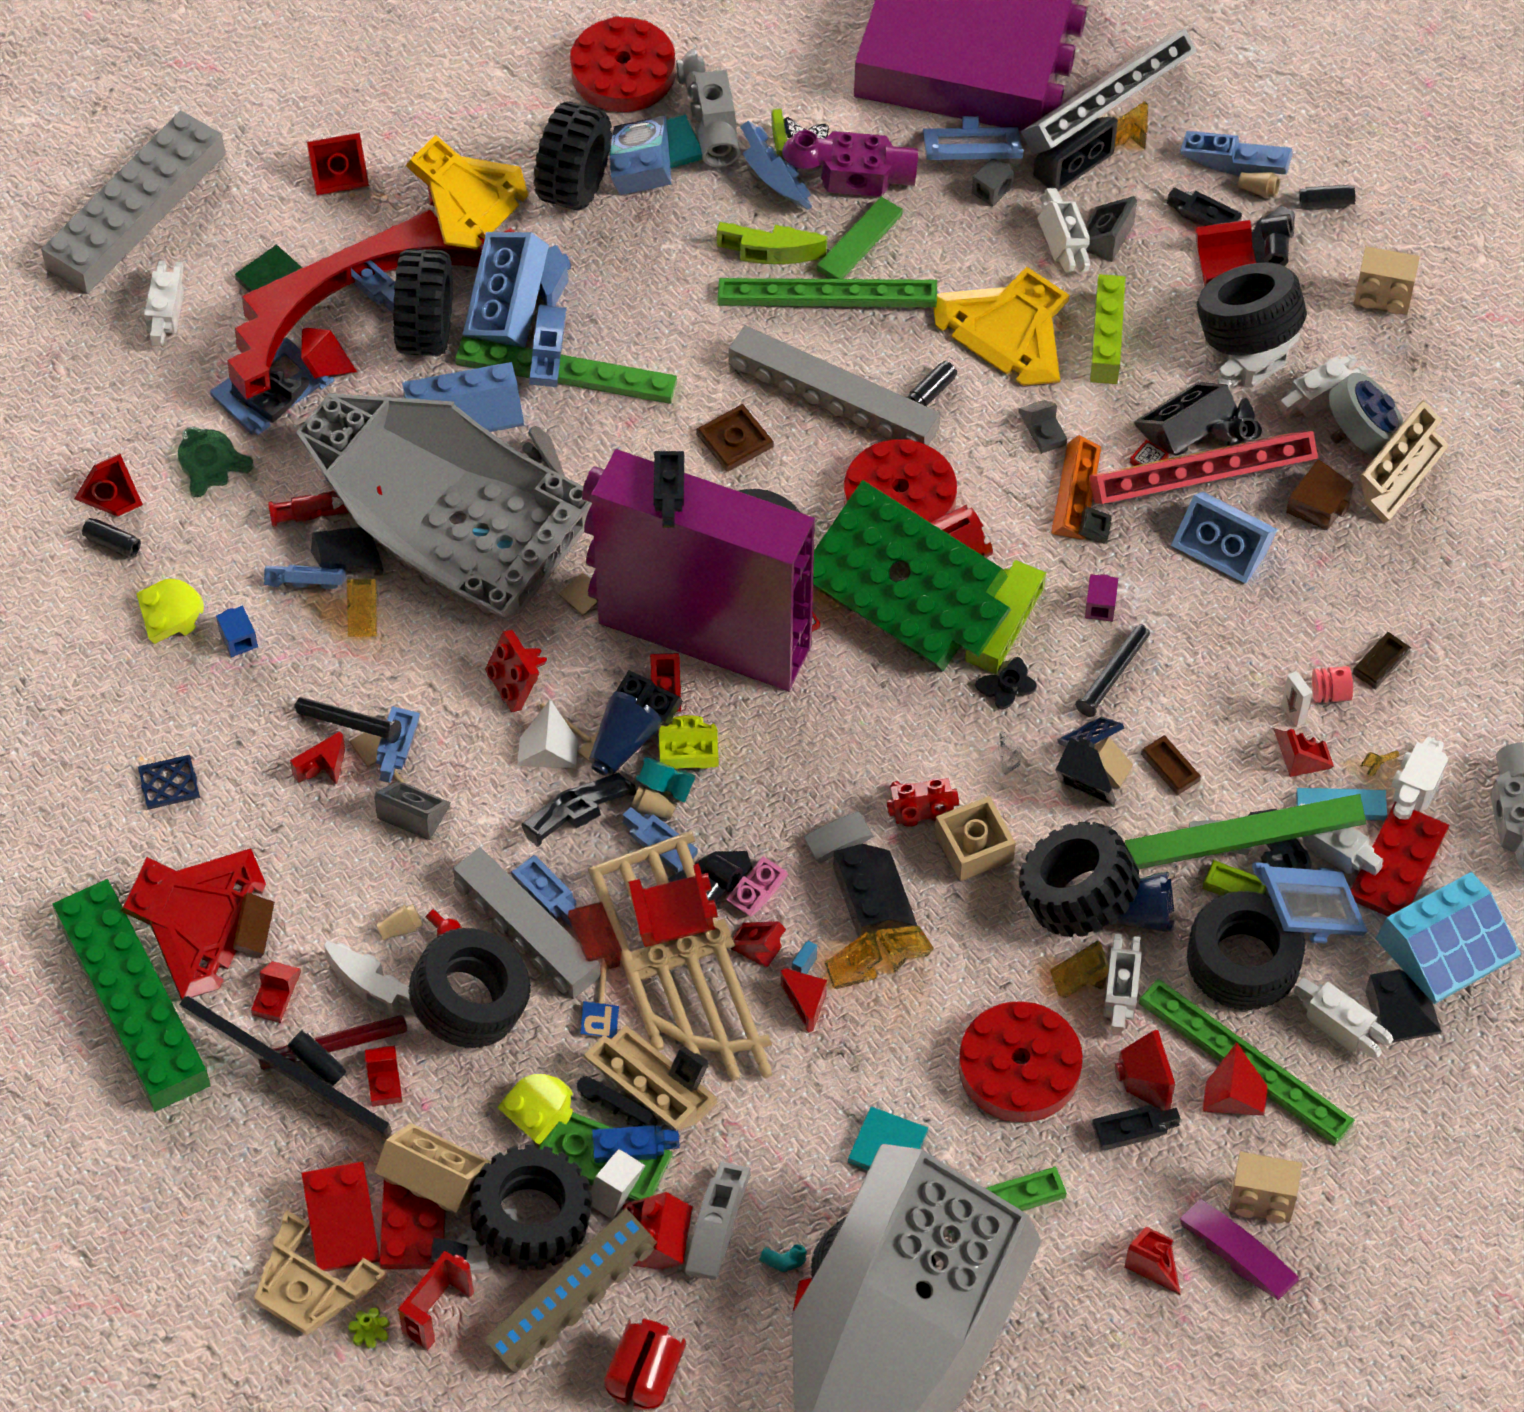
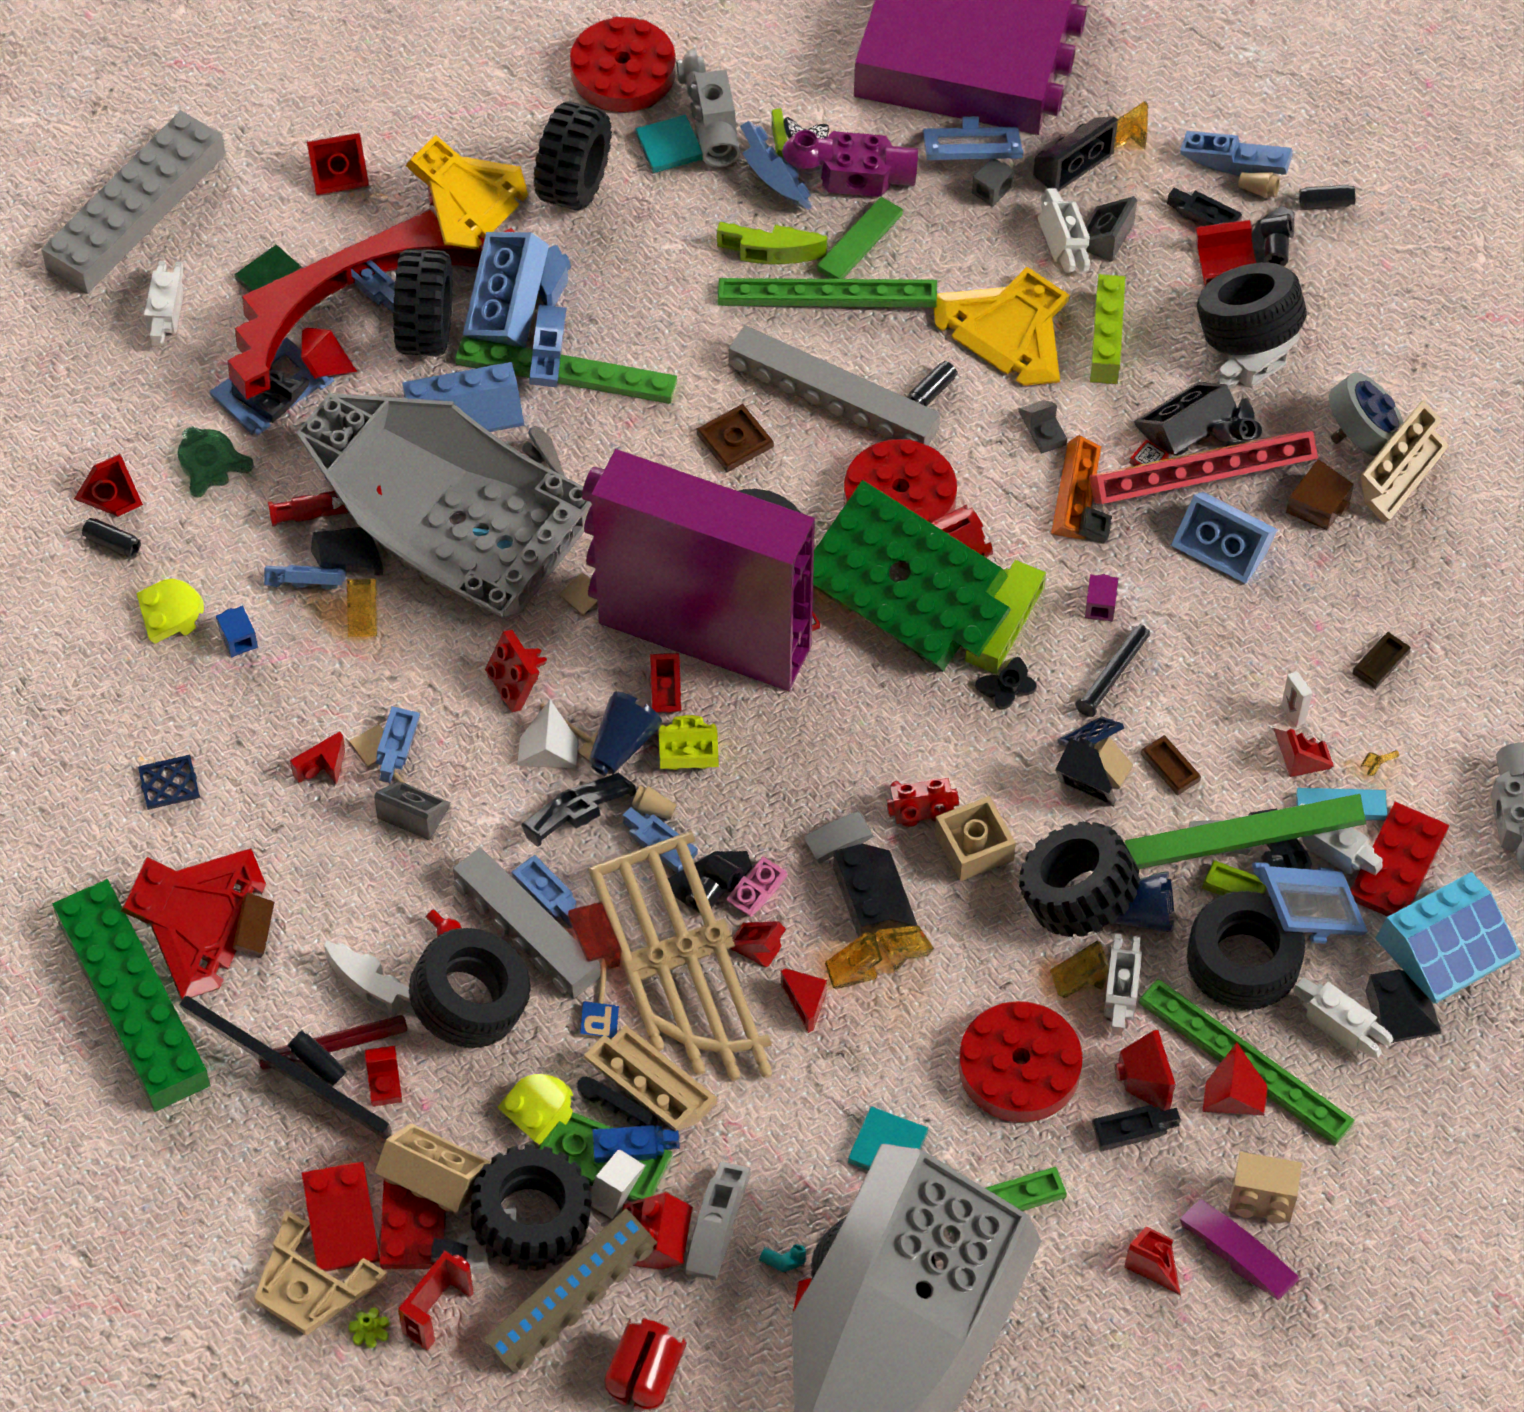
(275, 991): red slope -> none
(349, 719): black axle -> none
(401, 922): tan cone -> none
(640, 155): medium blue slope -> none
(648, 693): black slope -> none
(666, 778): teal leg -> none
(668, 485): black hinge -> none
(673, 908): red panel -> none
(688, 1068): black tile -> none
(805, 958): dark azure tile -> none
(1009, 753): clear slope -> none
(1108, 91): light grey brick -> none
(1312, 390): white hinge -> none
(1332, 684): coral piece -> none
(1386, 280): tan brick -> none
(1419, 778): white hinge -> none

